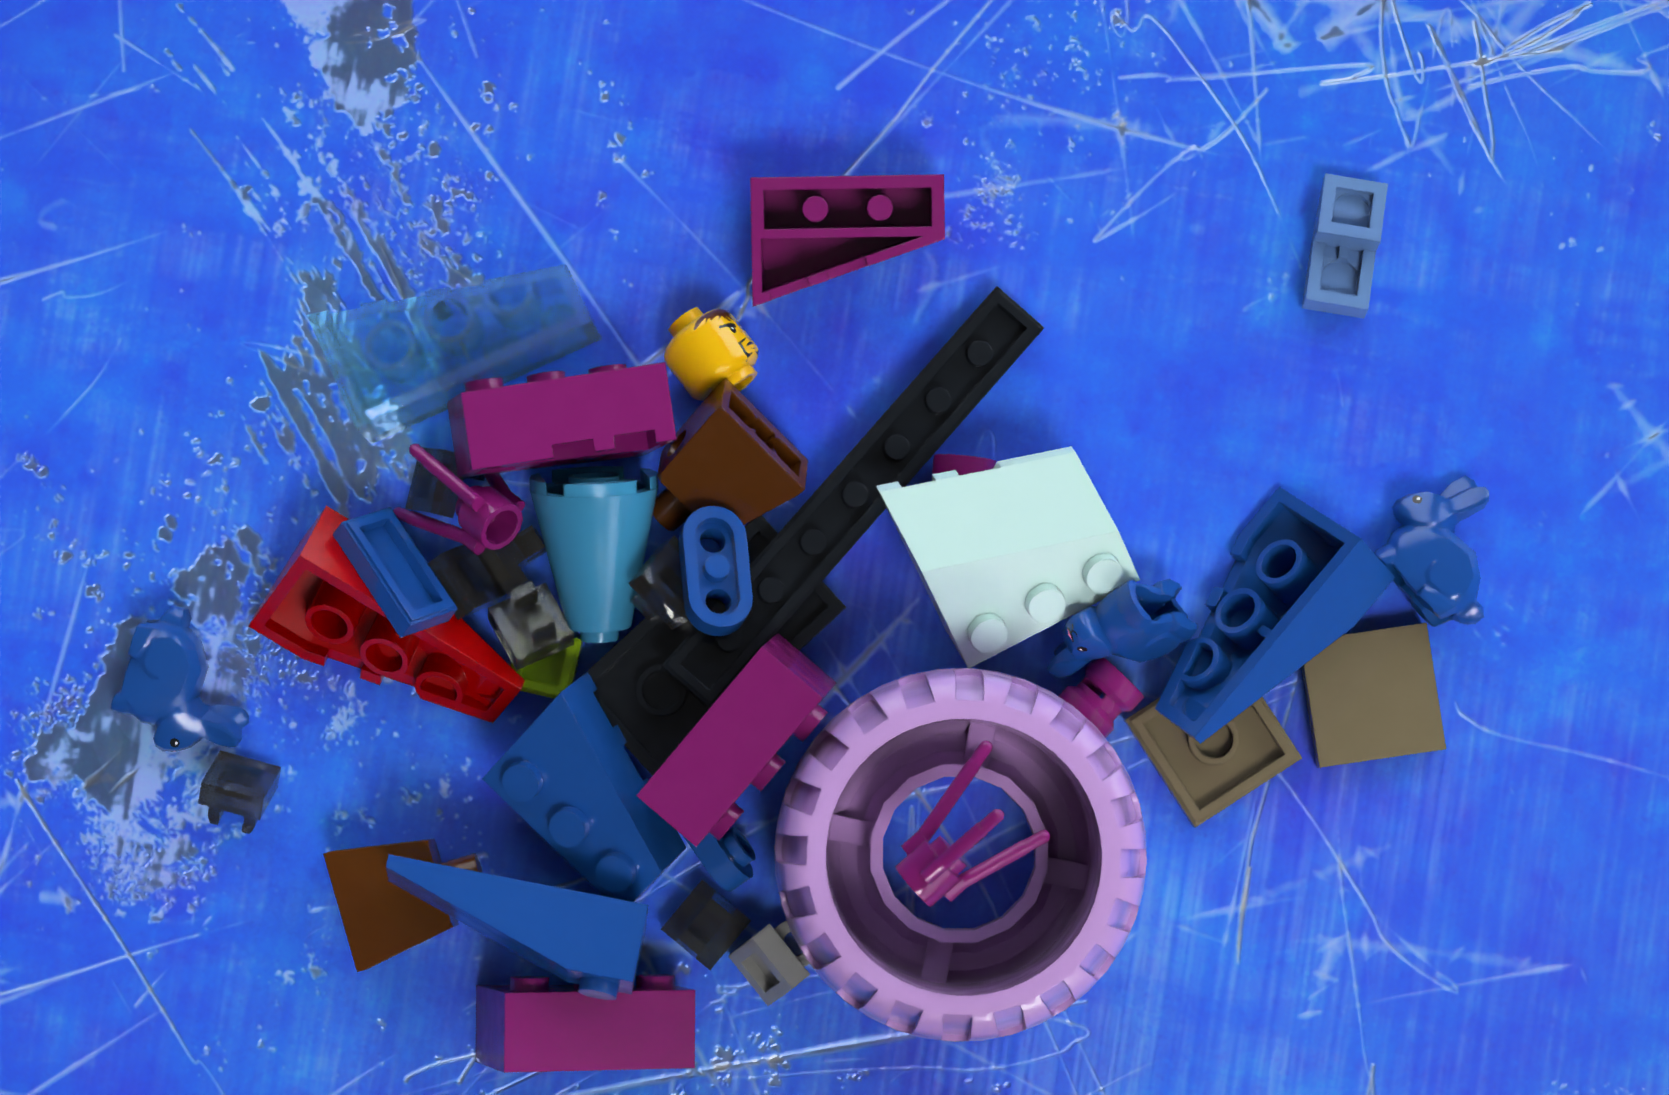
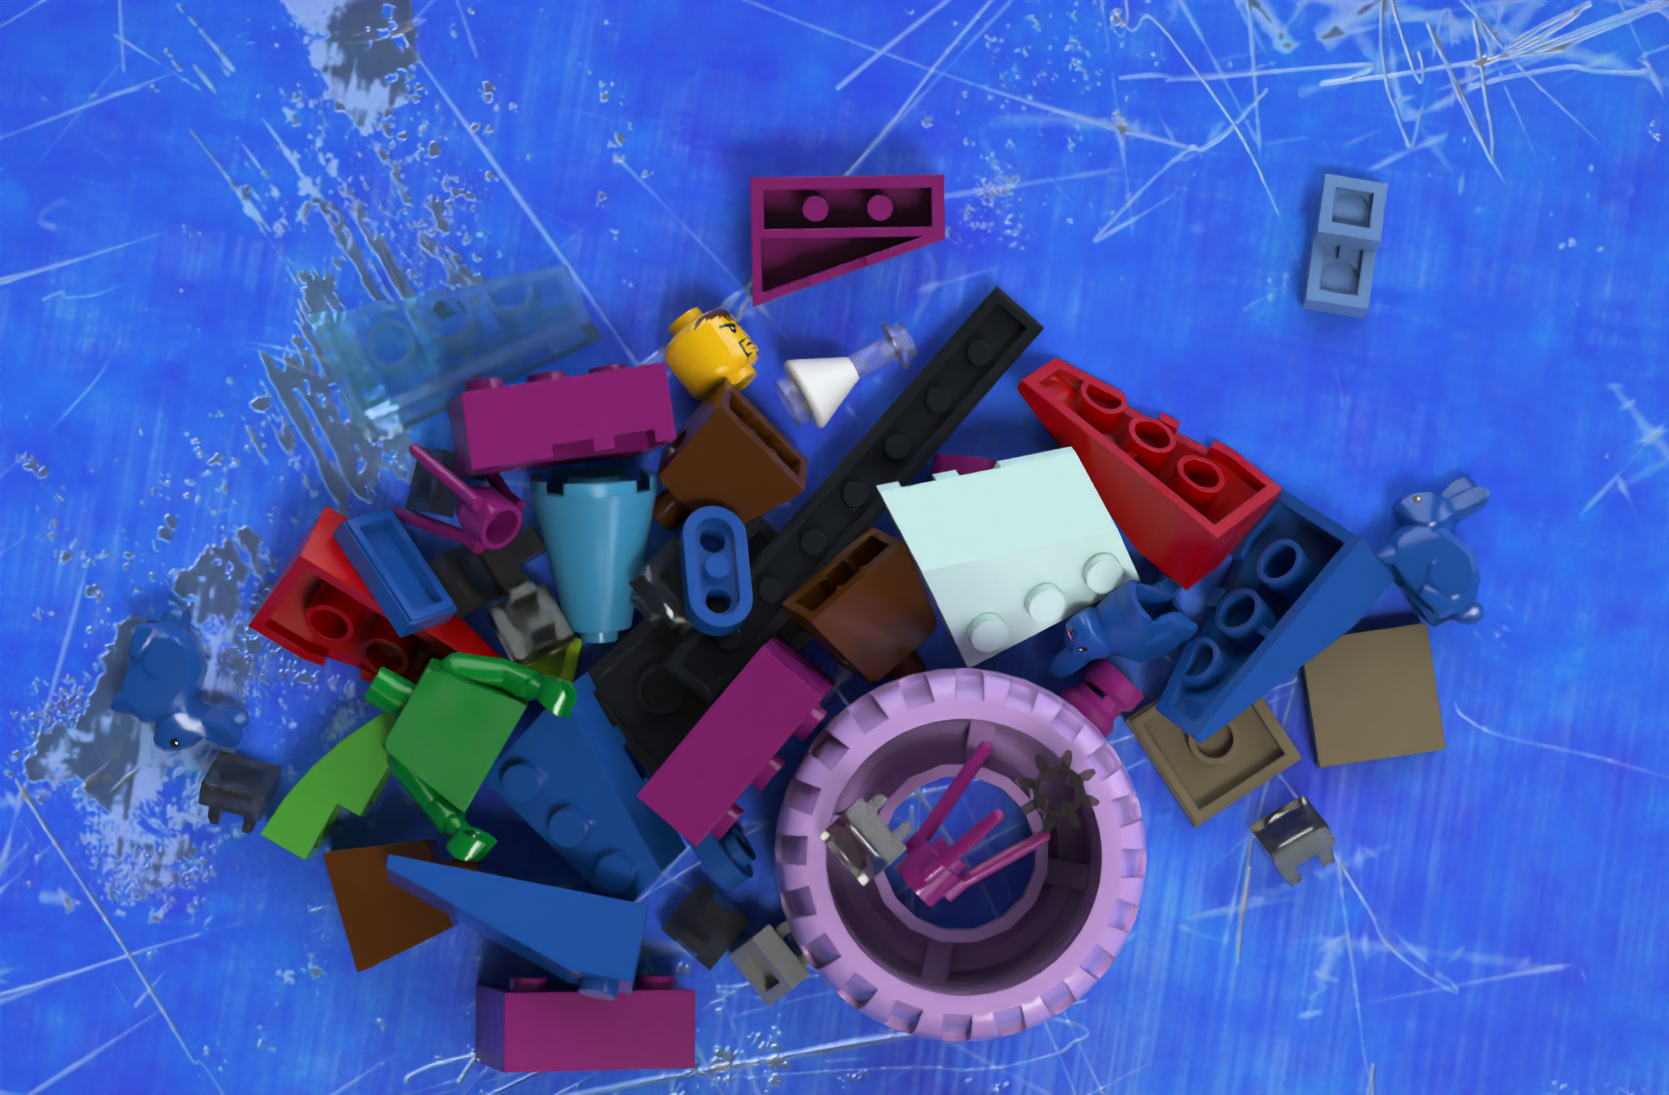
(346, 777): none -> bright green slope
(453, 731): none -> green torso
(819, 385): none -> piece
(865, 840): none -> clear smoke tile
(868, 608): none -> reddish brown torso
(1072, 780): none -> clear smoke gear
(1165, 491): none -> red wedge
(1293, 837): none -> clear smoke tile

